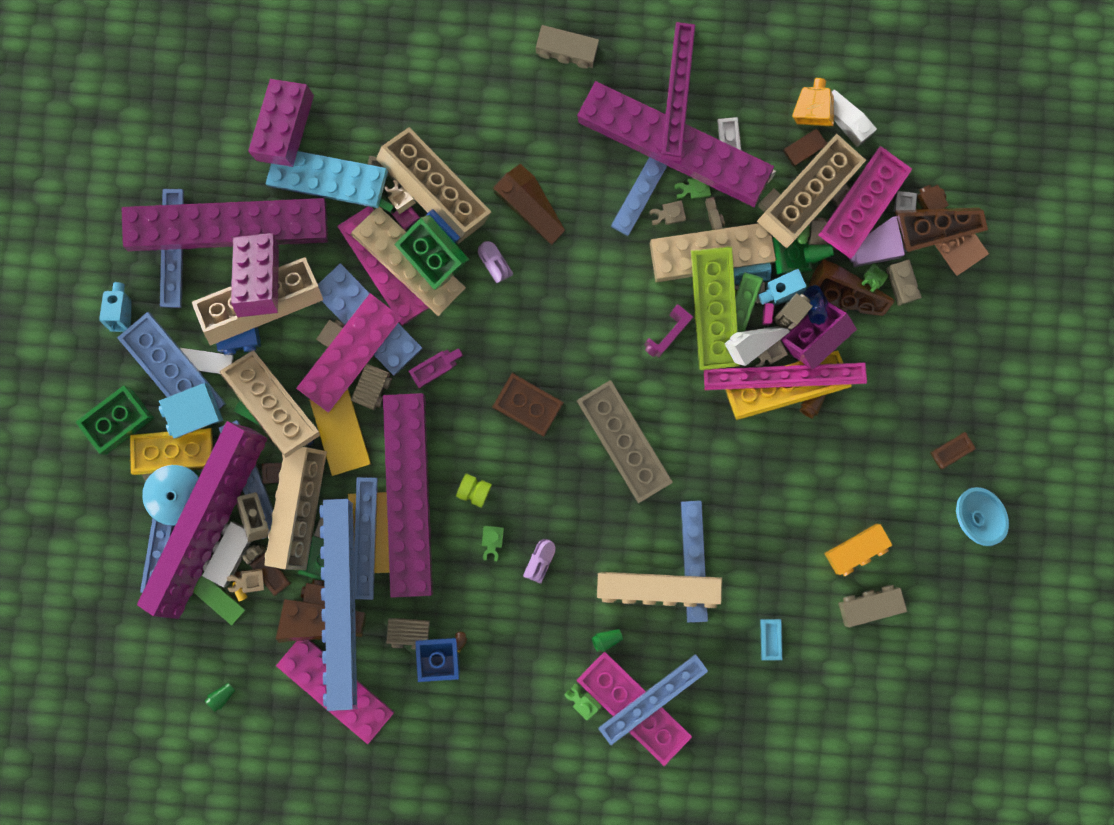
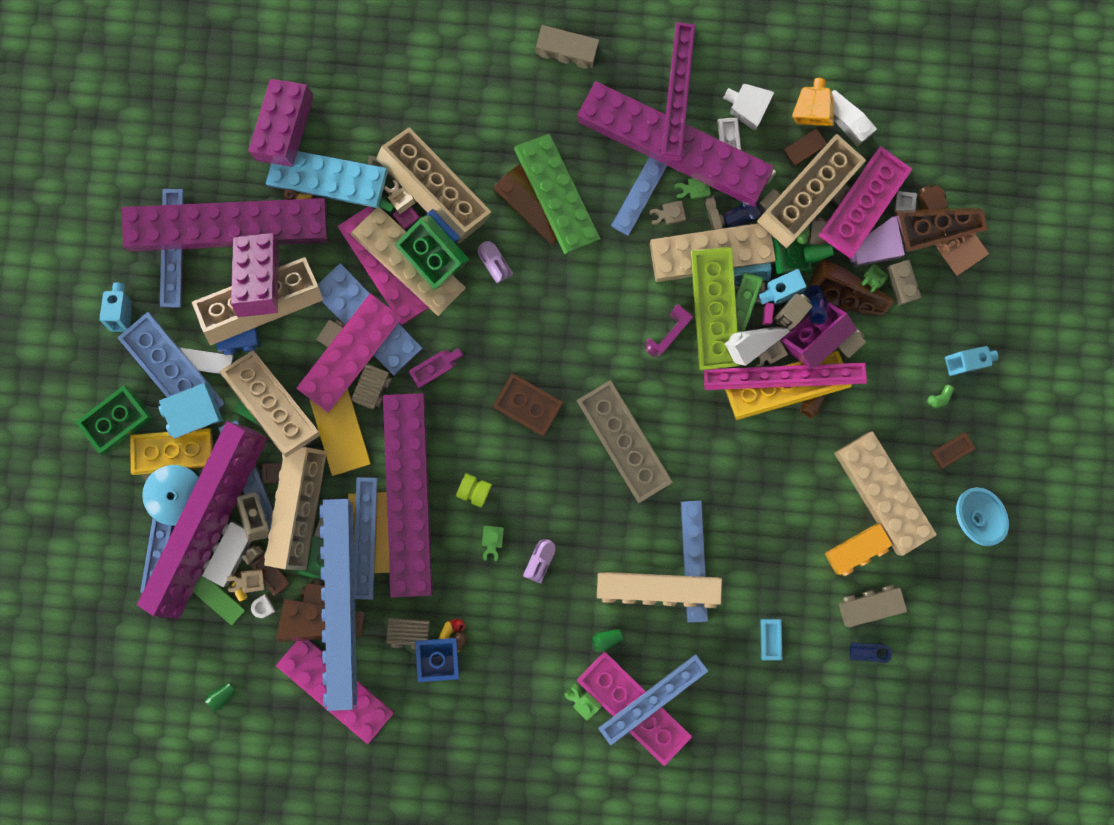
(262, 607): none -> white tile
(293, 195): none -> reddish brown arm
(450, 627): none -> arm
(557, 193): none -> bright green plate
(742, 214): none -> clear blue piece
(749, 104): none -> white torso
(851, 344): none -> dark tan brick
(868, 652): none -> clear blue piece
(885, 493): none -> tan brick
(943, 399): none -> bright green arm
(970, 360): none -> medium azure torso

